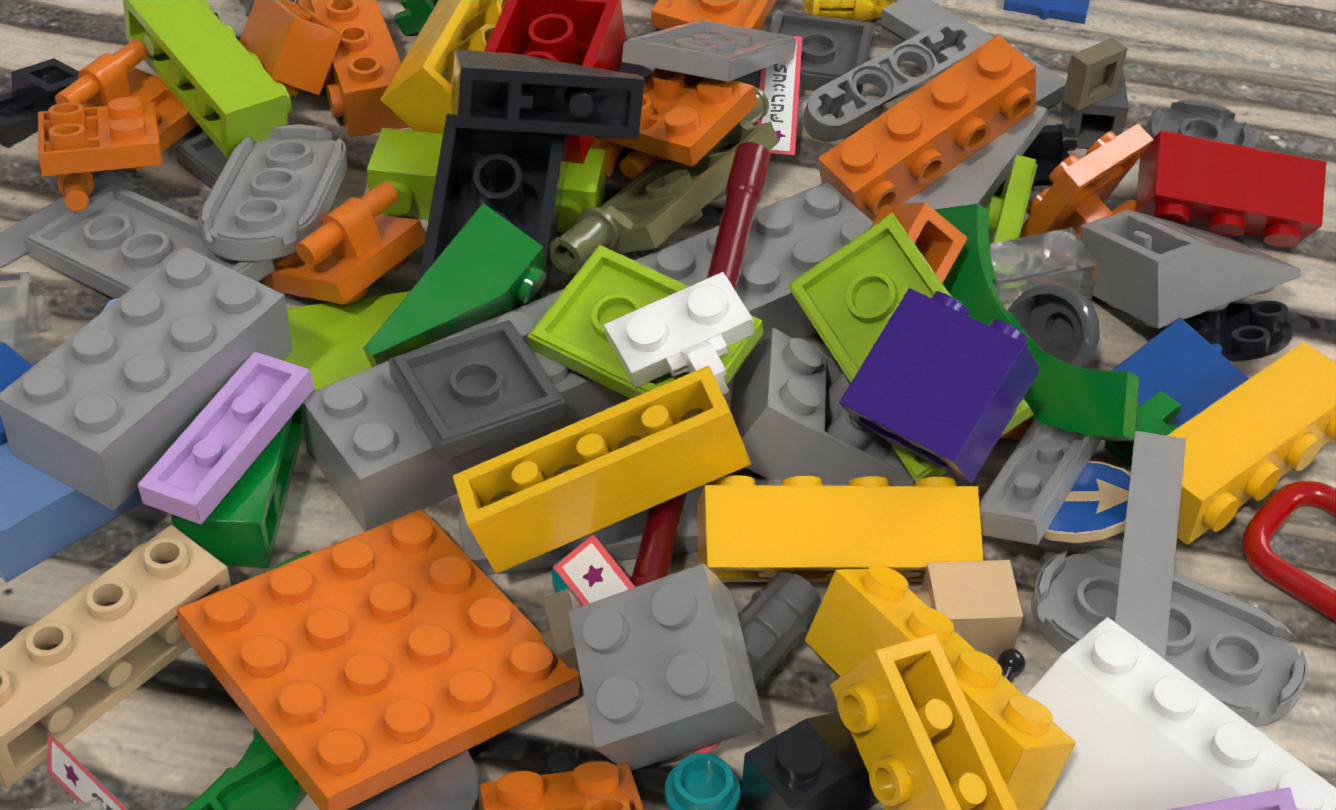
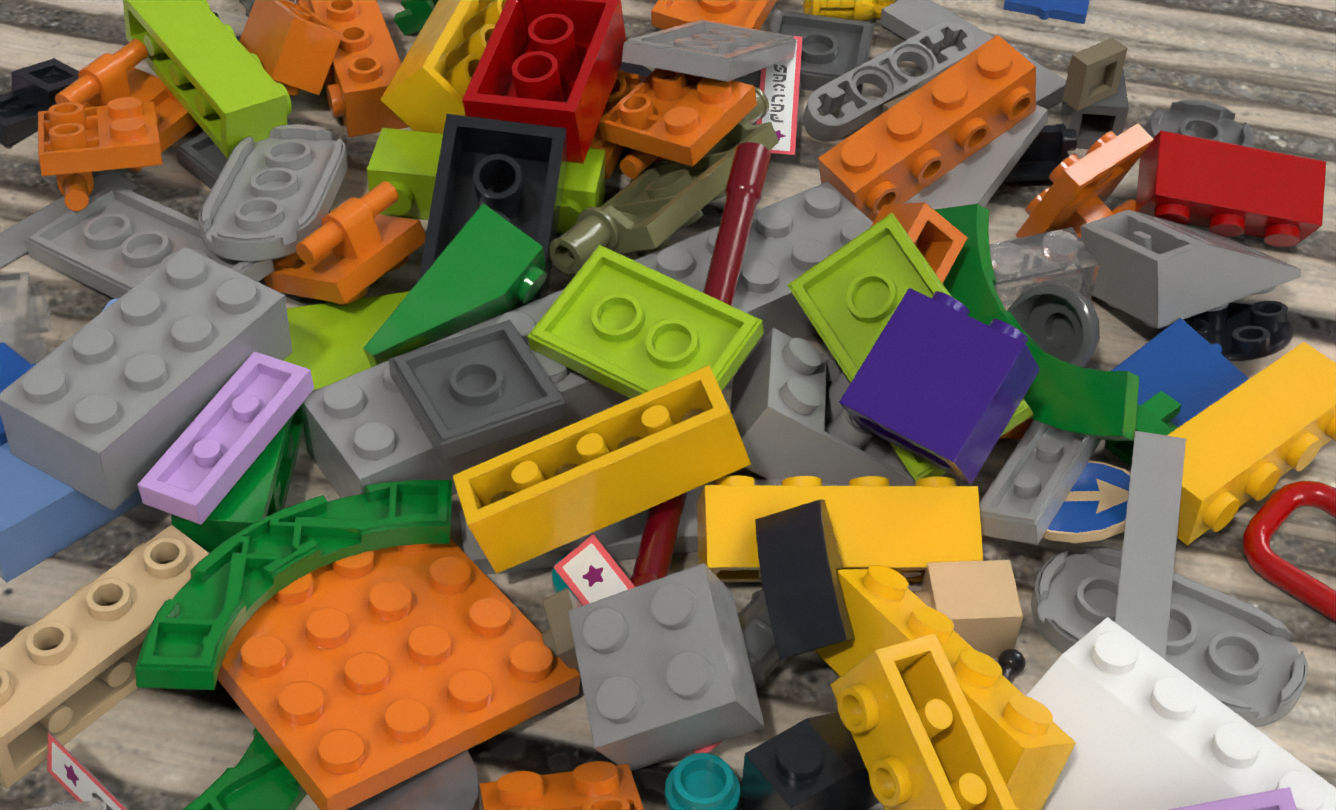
(249, 568): none -> green tile
(543, 96): black slope -> none
(681, 332): white hinge -> none
(801, 579): none -> black slope
(1008, 211): lime plate -> none

